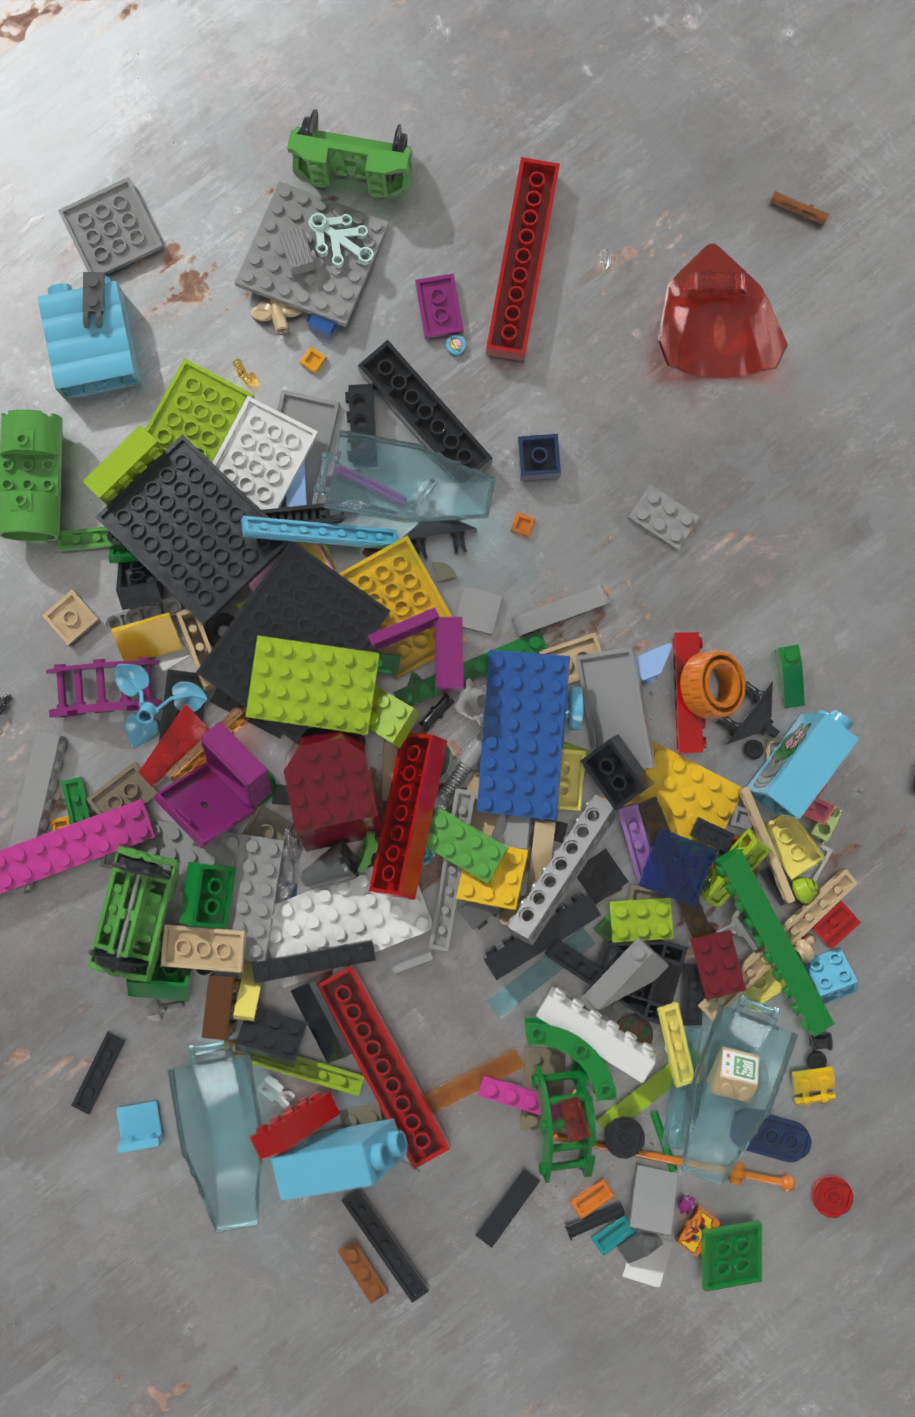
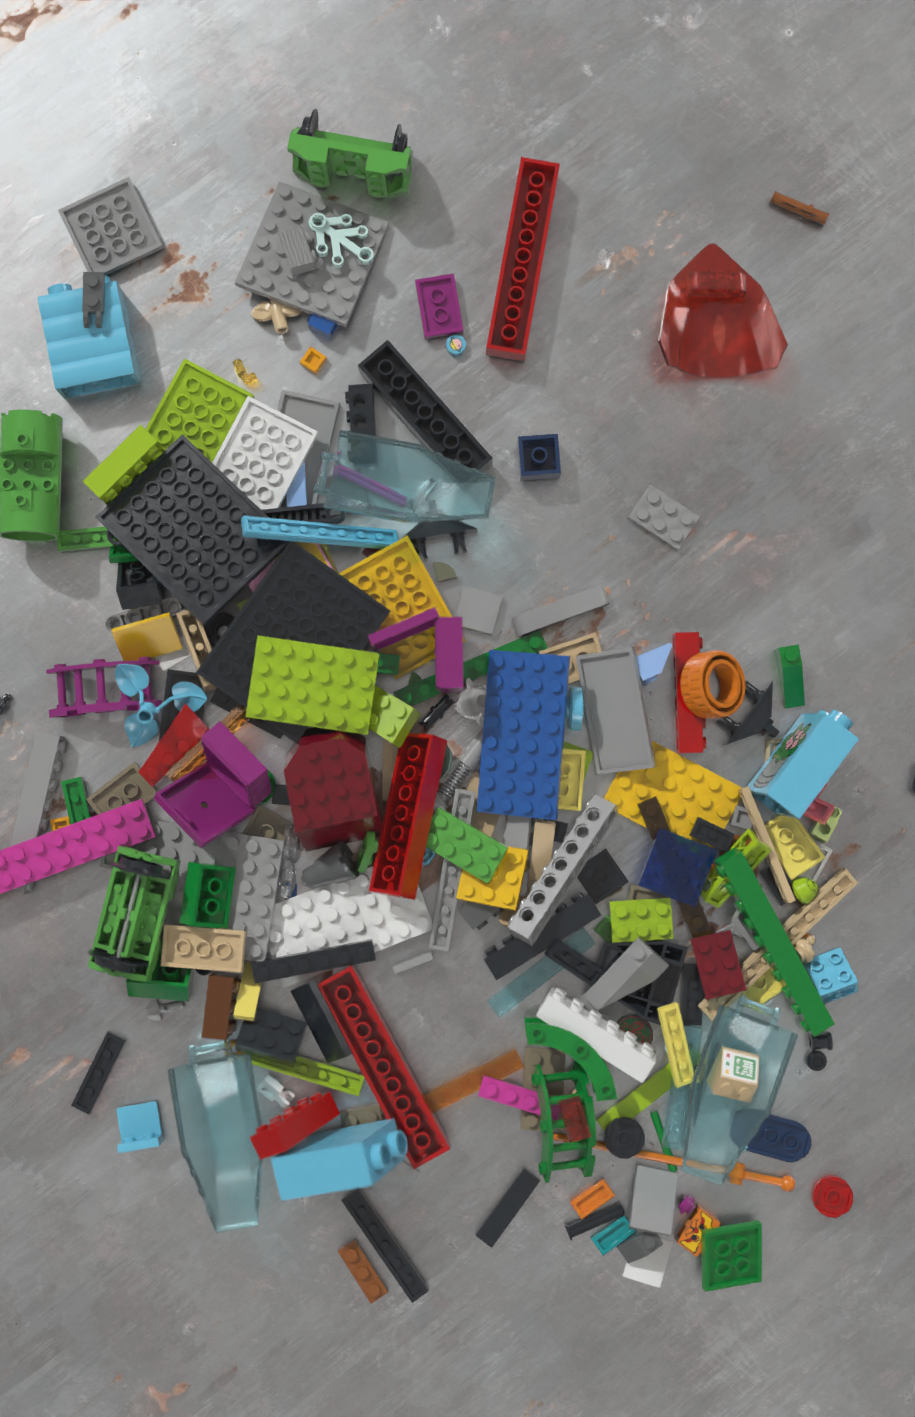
(70, 617): tan plate -> none
(522, 524): orange tile -> none
(616, 772): black brick -> none
(635, 836): medium lavender plate -> none
(753, 749): black plate -> none
(813, 1080): yellow plate -> none
(836, 925): red plate -> none

